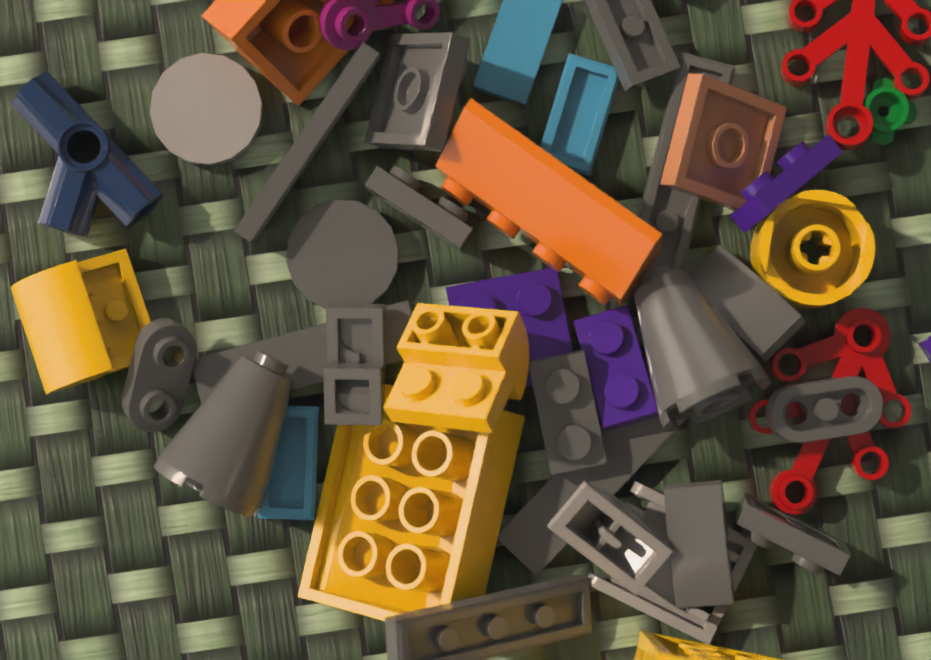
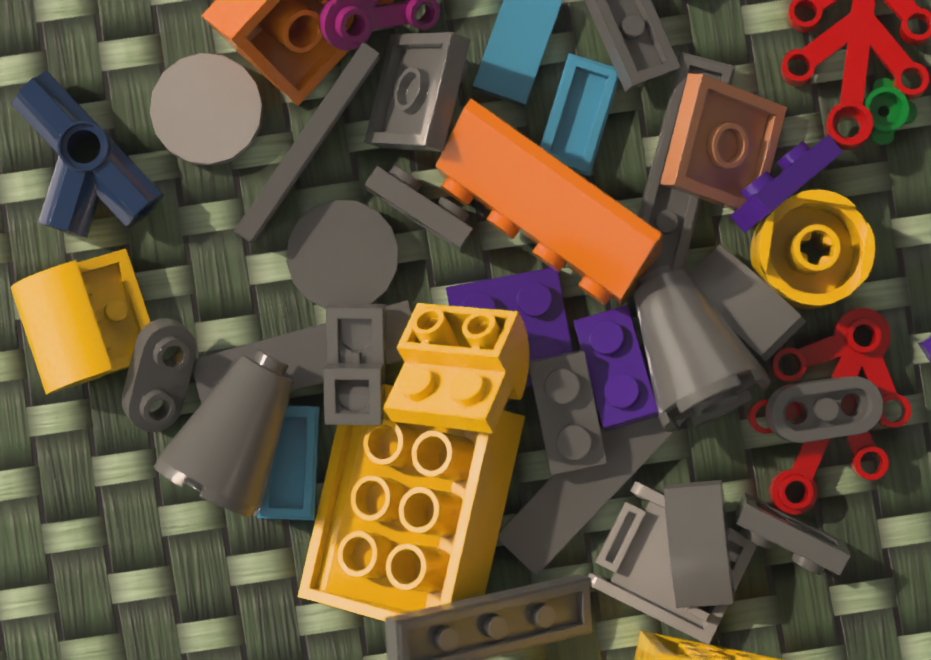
(610, 536): light grey slope -> none

